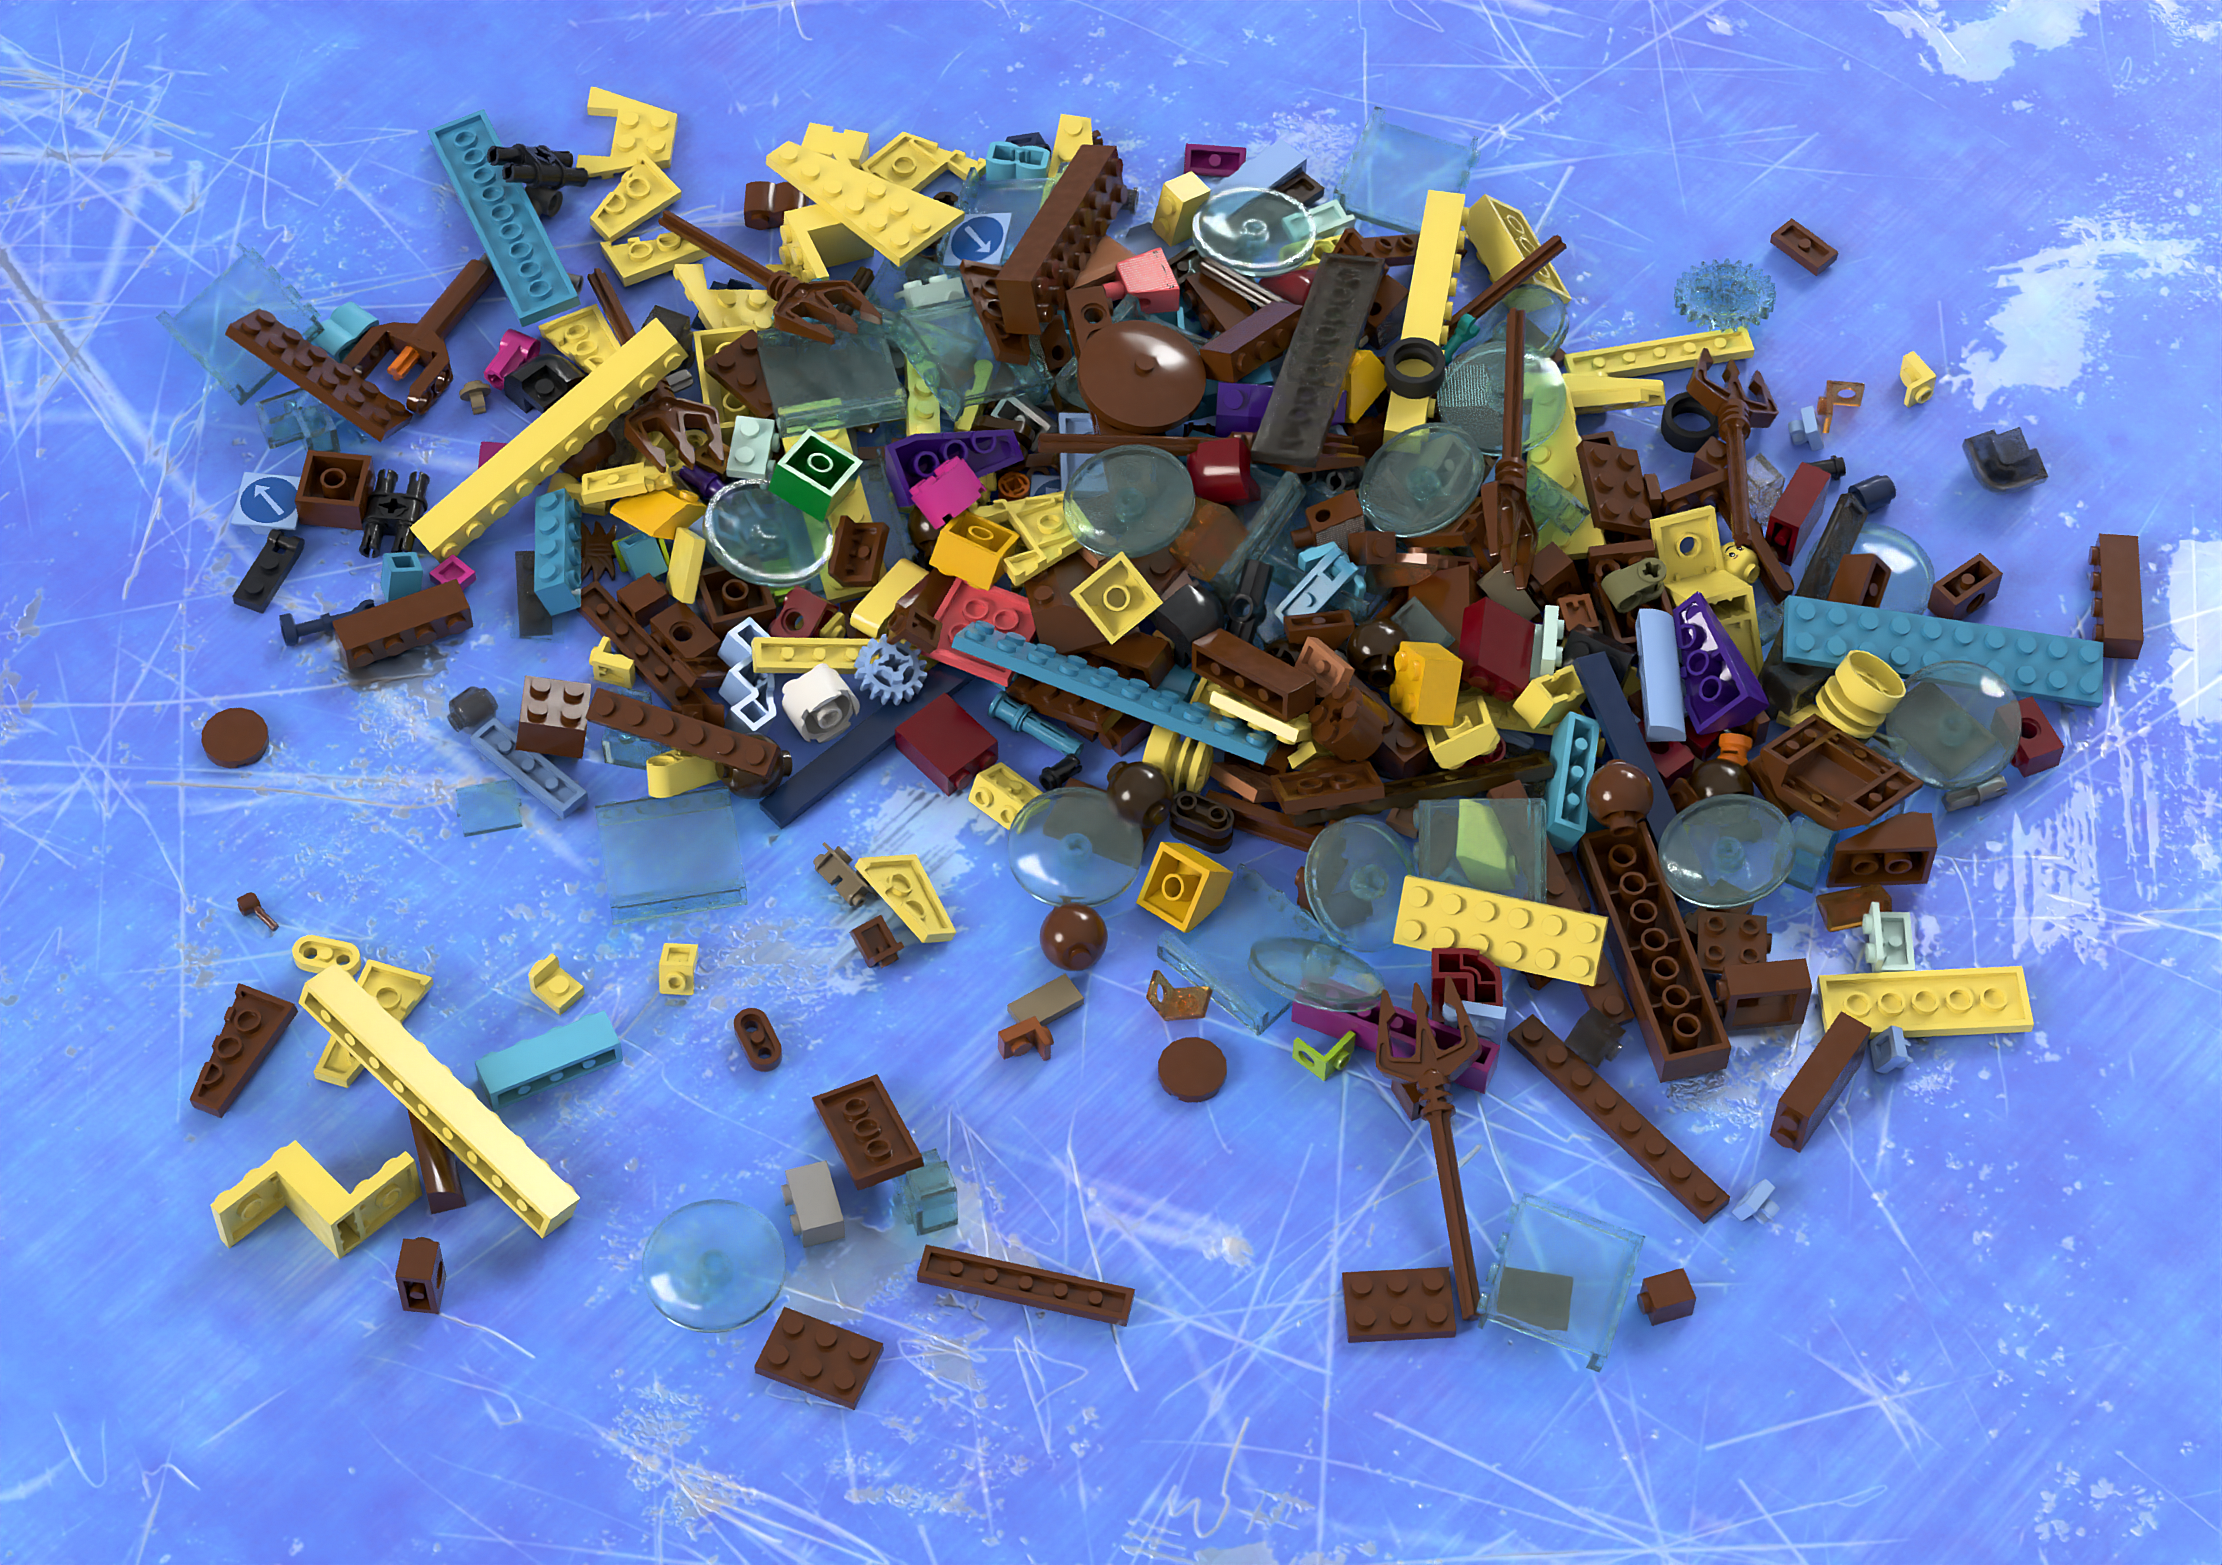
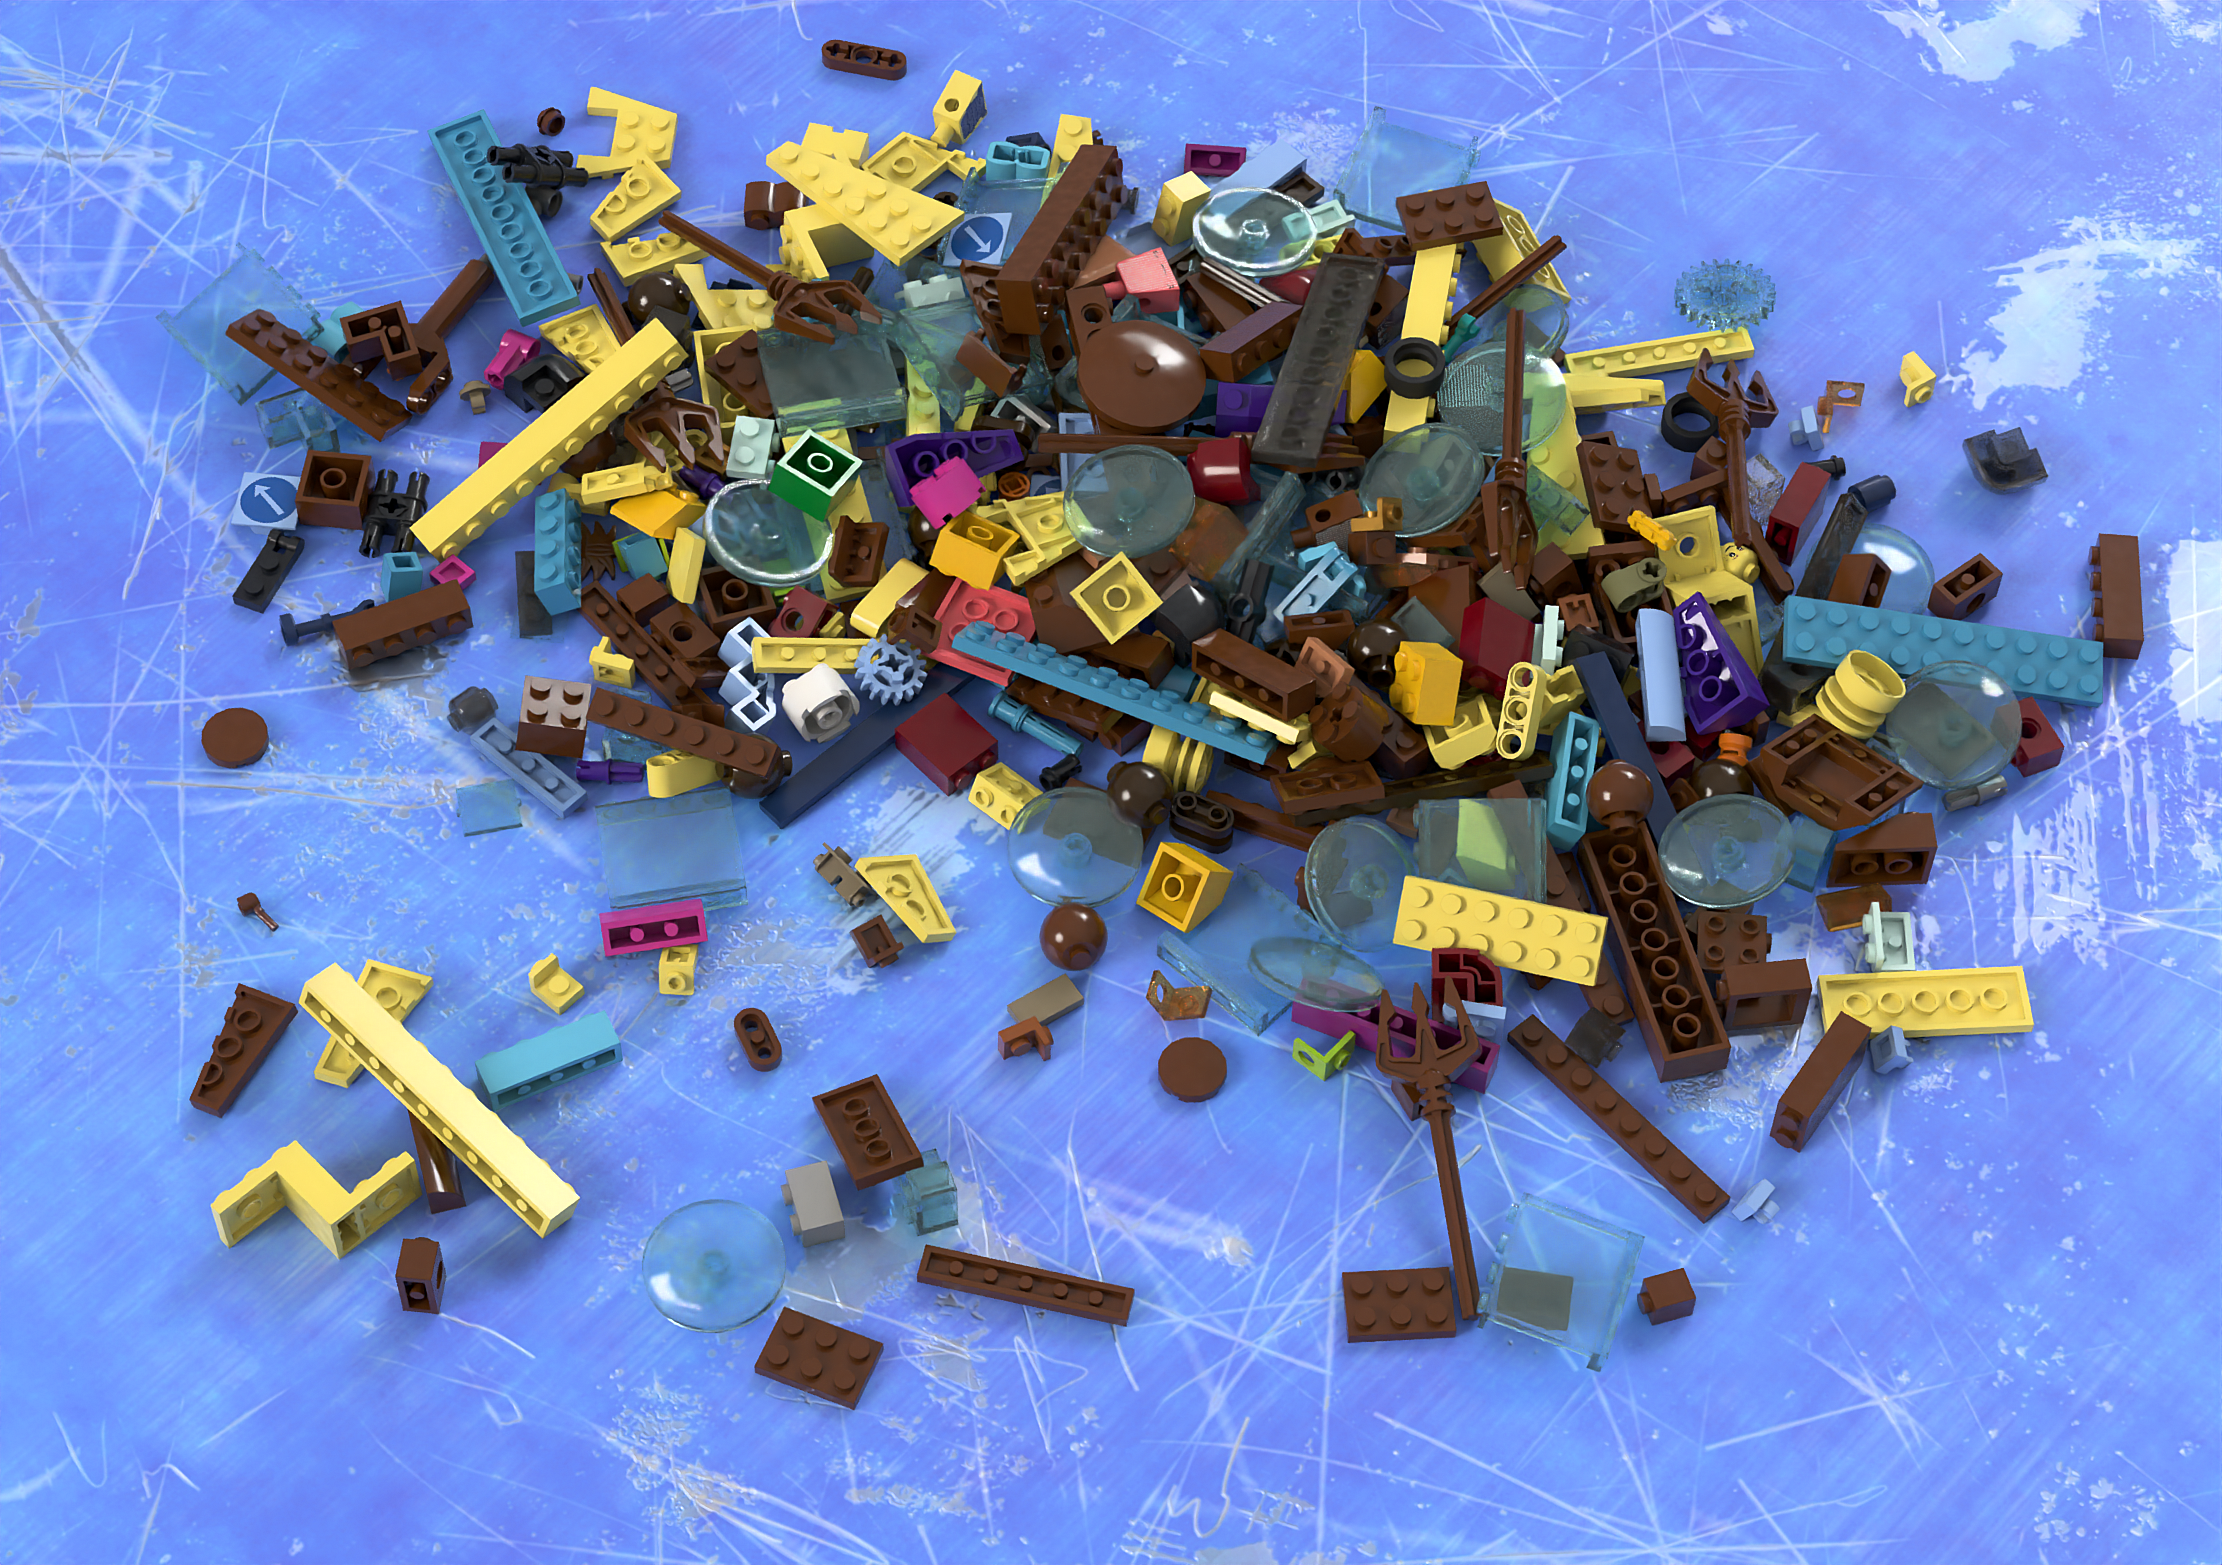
(327, 952): light yellow plate -> none
(384, 333): none -> reddish brown brick
(550, 121): none -> reddish brown plate
(609, 771): none -> dark purple axle
(653, 927): none -> dark pink brick
(657, 289): none -> dark brown brick
(842, 62): none -> reddish brown beam
(958, 110): none -> light yellow torso
(988, 365): none -> reddish brown hinge
(1249, 783): nougat wing -> none
(1386, 518): none -> pearl gold bracket
(1449, 216): none -> reddish brown plate
(1509, 724): none -> light yellow beam
(1651, 530): none -> yellow axle
(1804, 247): reddish brown plate -> none

